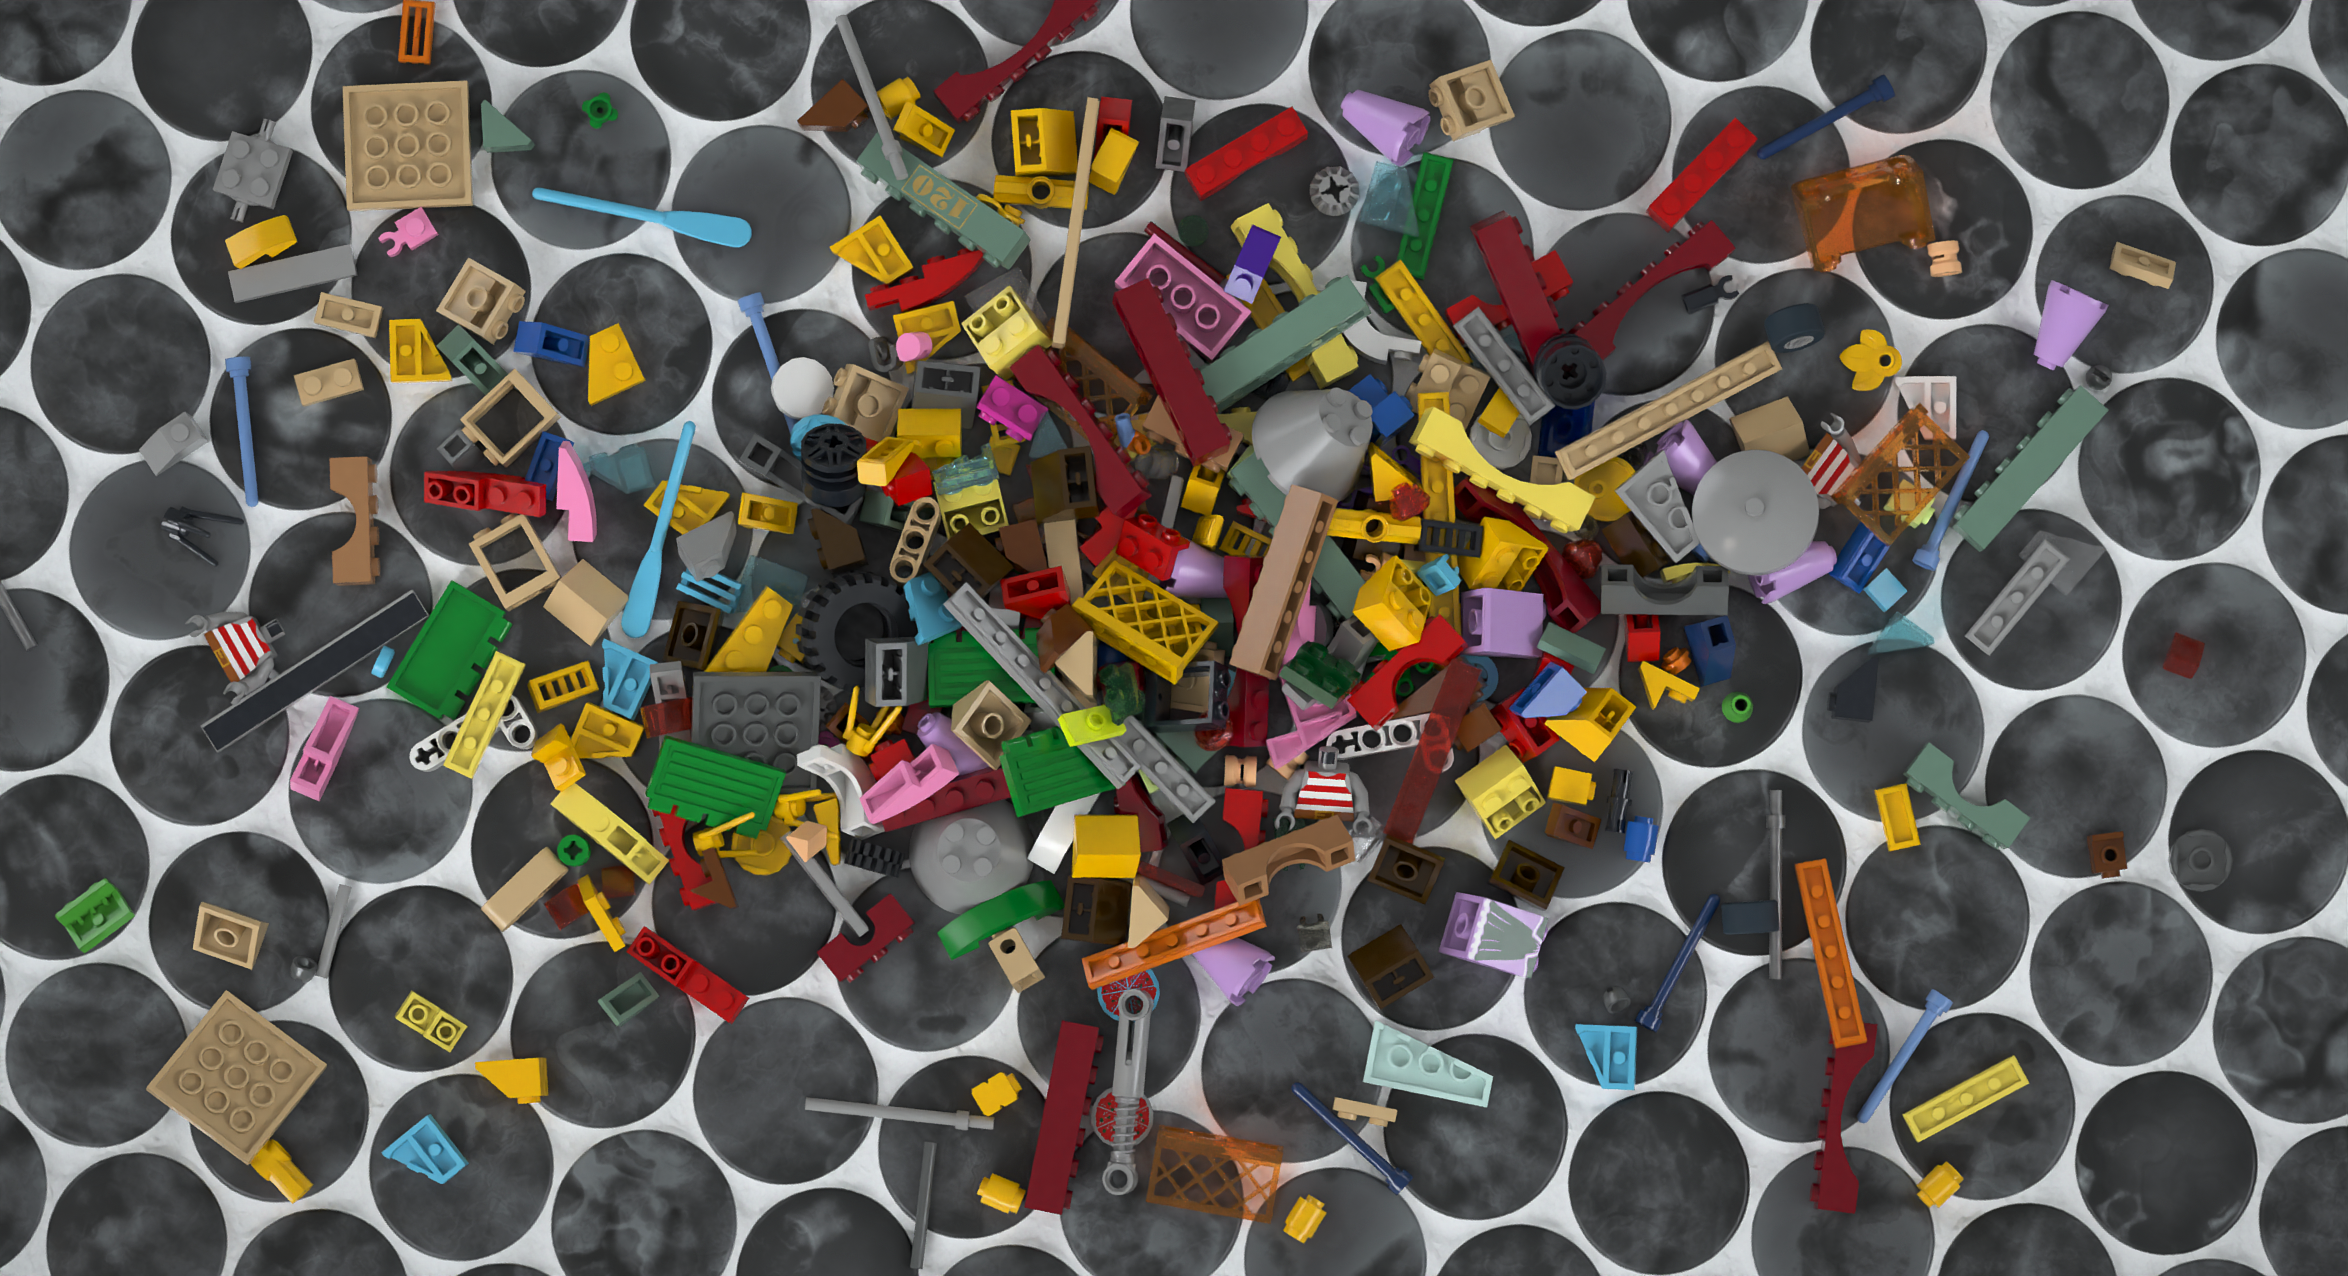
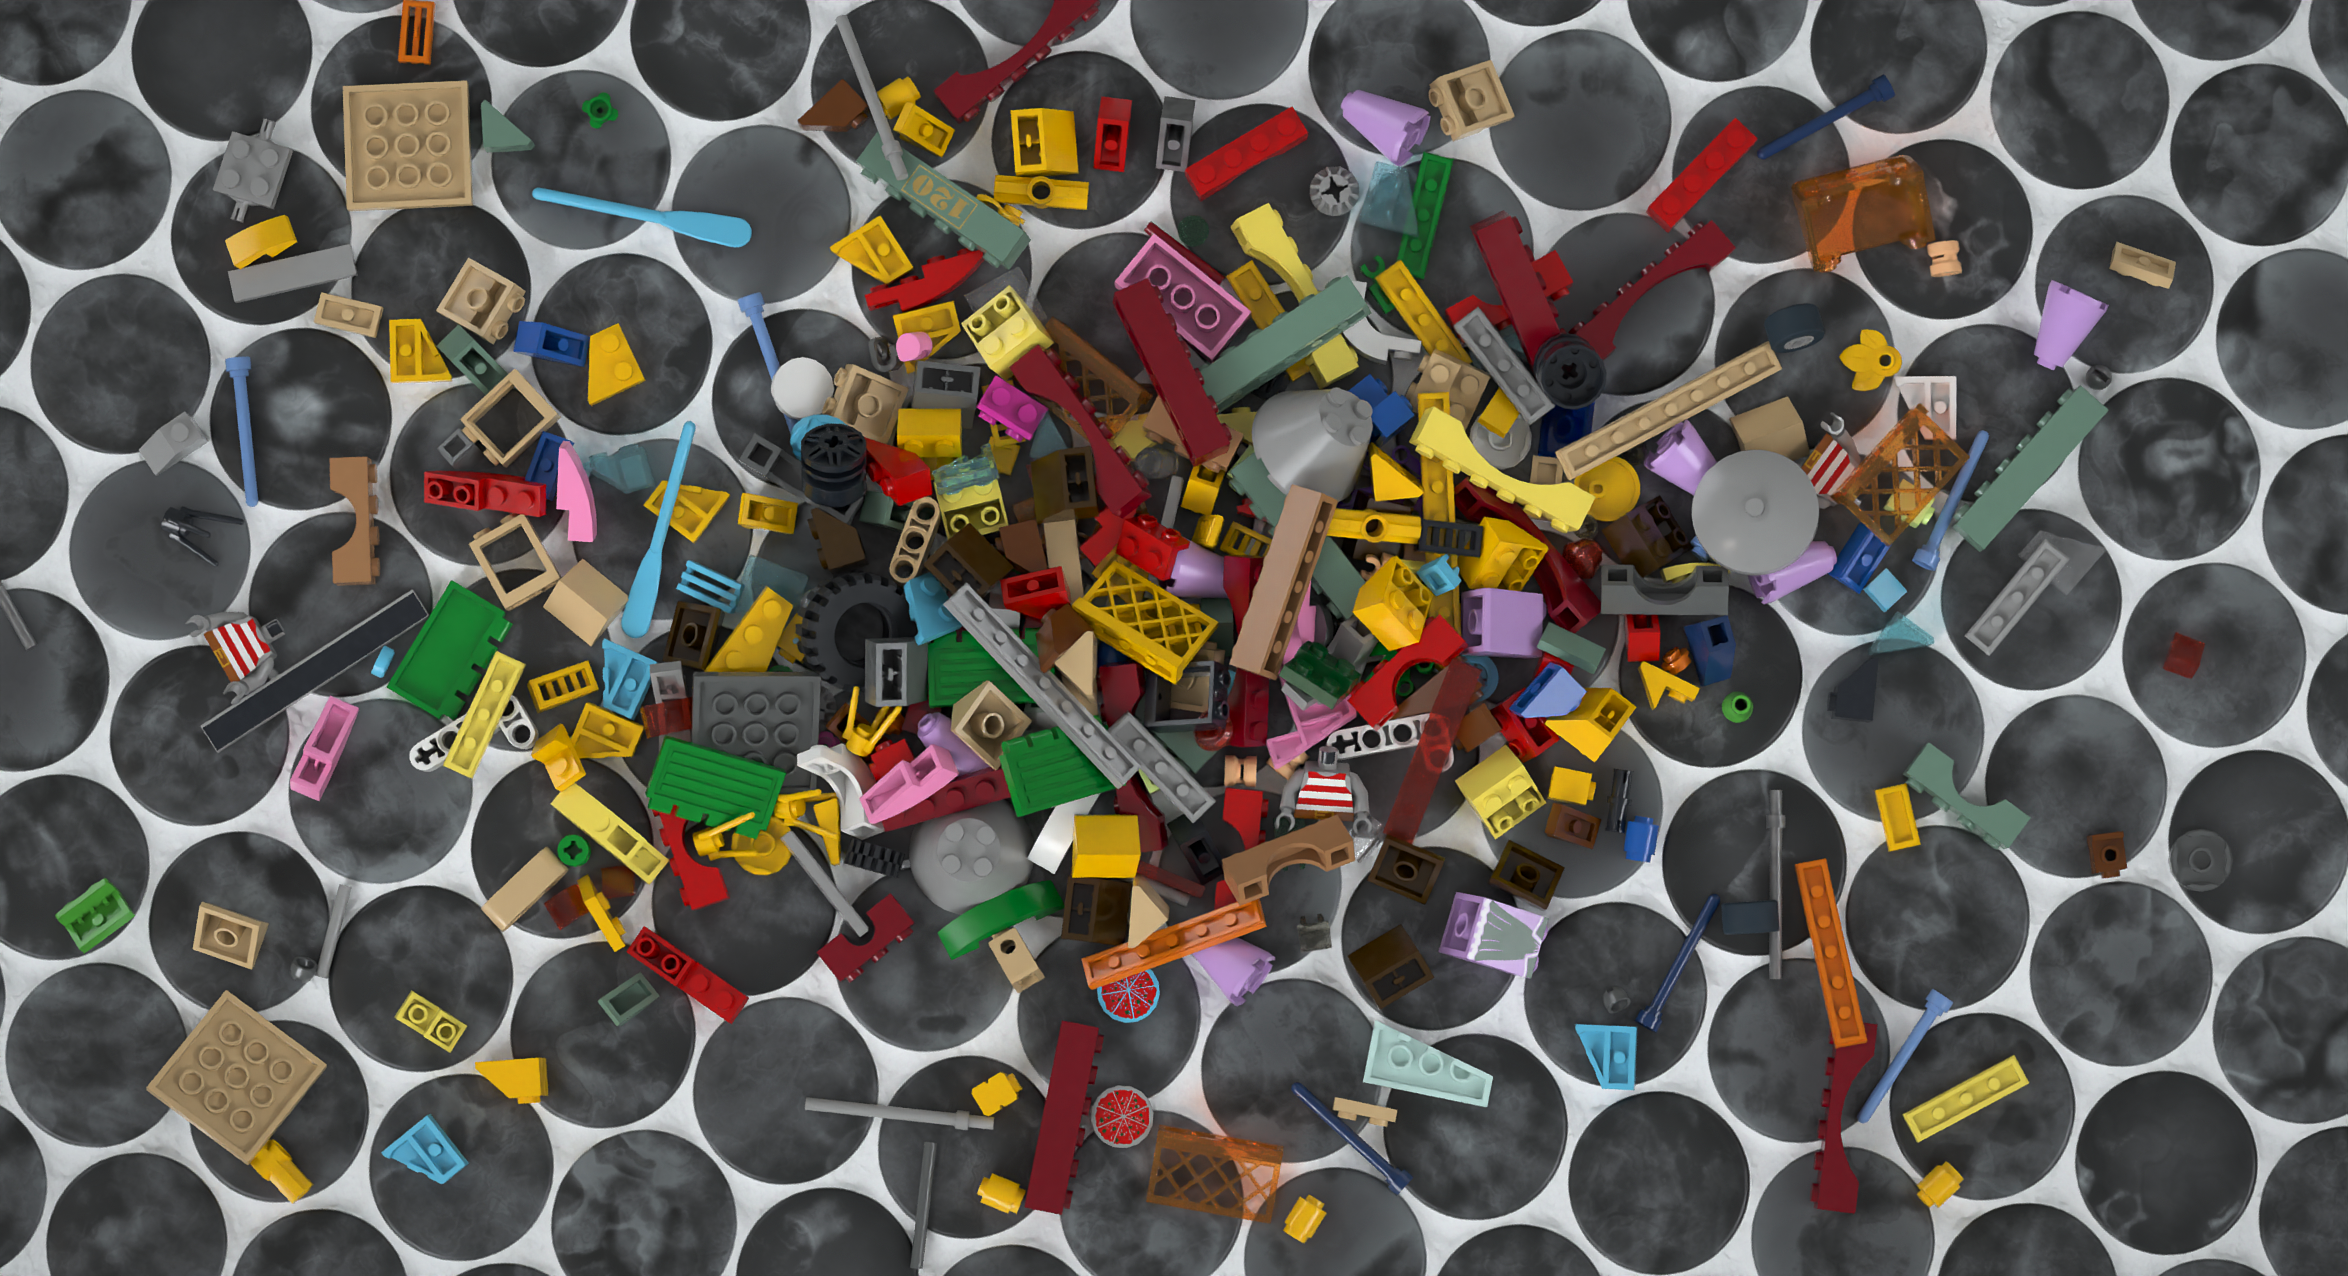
(328, 382): tan plate -> none
(413, 230): bright pink plate -> none
(708, 546): light grey slope -> none
(719, 889): reddish brown slope -> none
(808, 839): light nougat slope -> none
(883, 461): yellow slope -> none
(1075, 223): tan tile -> none
(1089, 725): neon yellow plate -> none
(1112, 161): yellow slope -> none
(1122, 692): clear green hips -> none
(1128, 1087): light grey piece -> none
(1129, 437): arm -> none
(1252, 264): dark purple slope -> none
(1407, 501): clear red cone -> none
(1658, 505): light grey wing -> none
(1707, 296): black bar -> none

